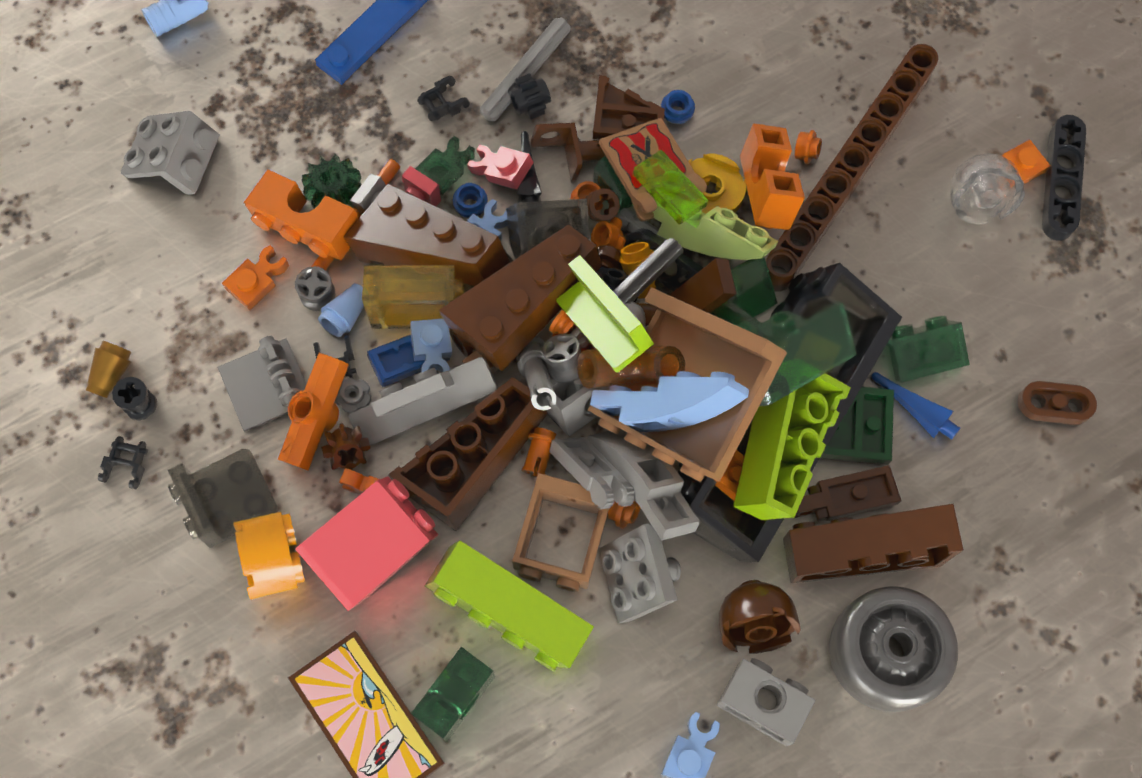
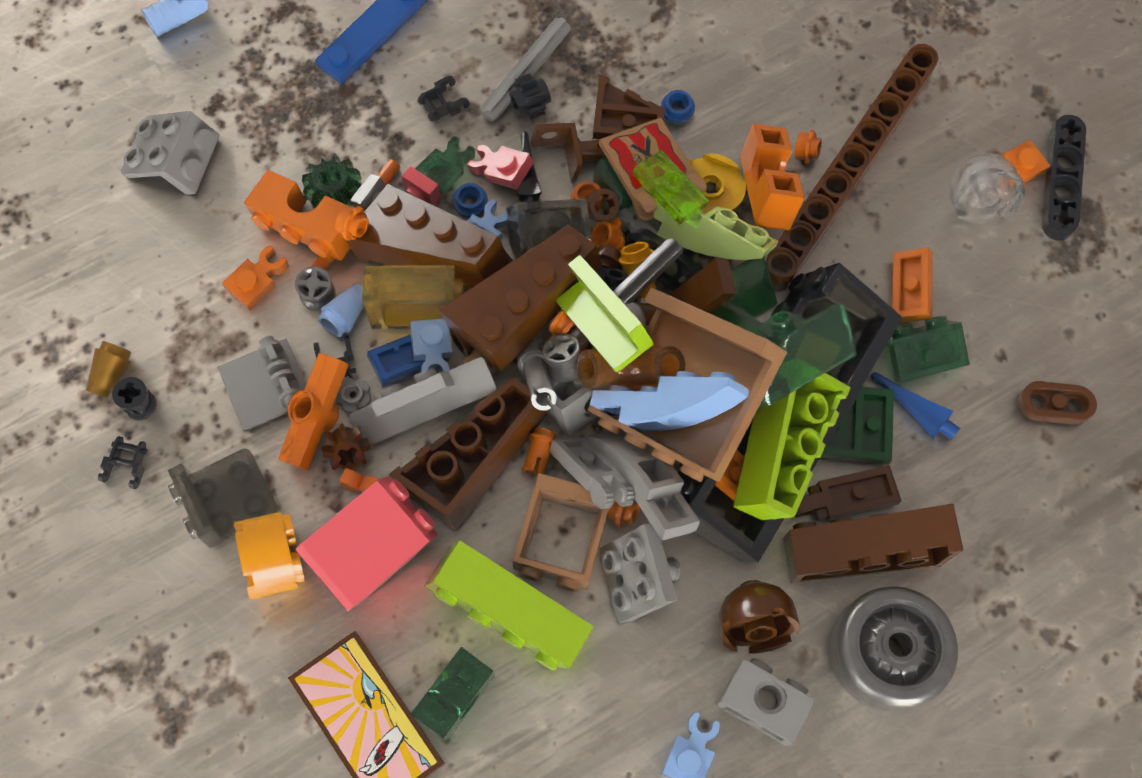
(352, 222): none -> orange plate
(913, 284): none -> orange plate

